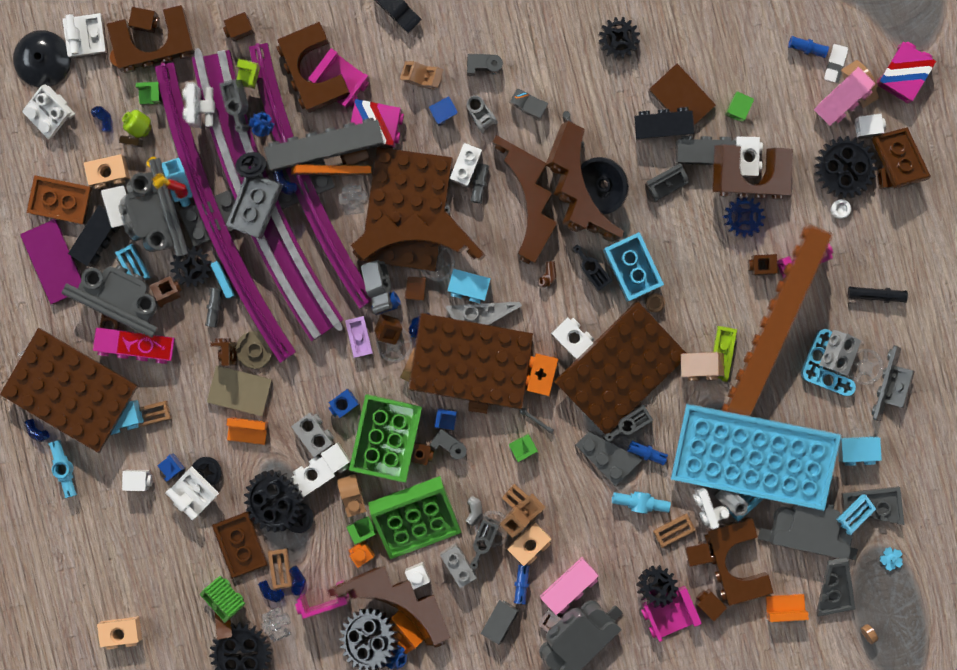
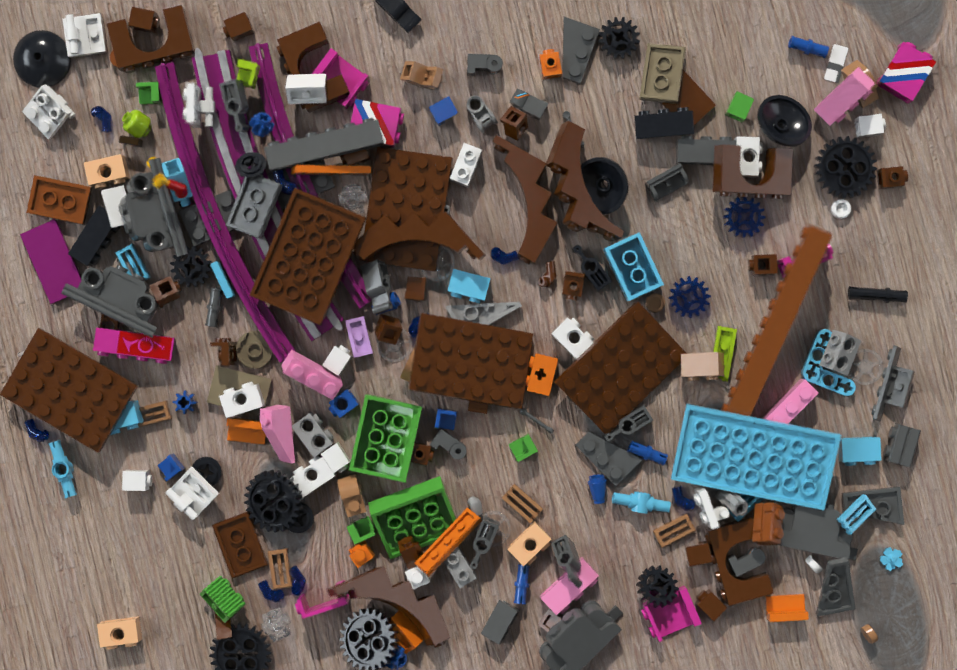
(188, 398): none -> blue gear
(253, 399): none -> white brick
(278, 429): none -> bright pink slope
(306, 88): none -> white panel
(308, 256): none -> reddish brown plate
(312, 374): none -> bright pink brick
(337, 359): none -> white brick
(410, 551): none -> reddish brown brick
(448, 541): none -> orange tile
(479, 183): dark grey pin -> none
(502, 257): none -> clear blue arm
(514, 123): none -> reddish brown brick
(521, 515): medium nougat brick -> none
(550, 71): none -> orange brick
(568, 558): none -> dark grey piece
(577, 48): none -> dark grey wing
(577, 278): none -> reddish brown brick
(597, 487): none -> blue cone
(662, 73): none -> dark tan tile
(681, 501): none -> clear blue arm
(692, 288): none -> clear blue gear
(746, 562): none -> dark grey leg
(768, 524): none -> dark orange brick
(784, 120): none -> black dish
(791, 403): none -> bright pink brick
(813, 564): none -> white tile
(901, 158): reddish brown tile -> none
(901, 445): none -> dark grey brick

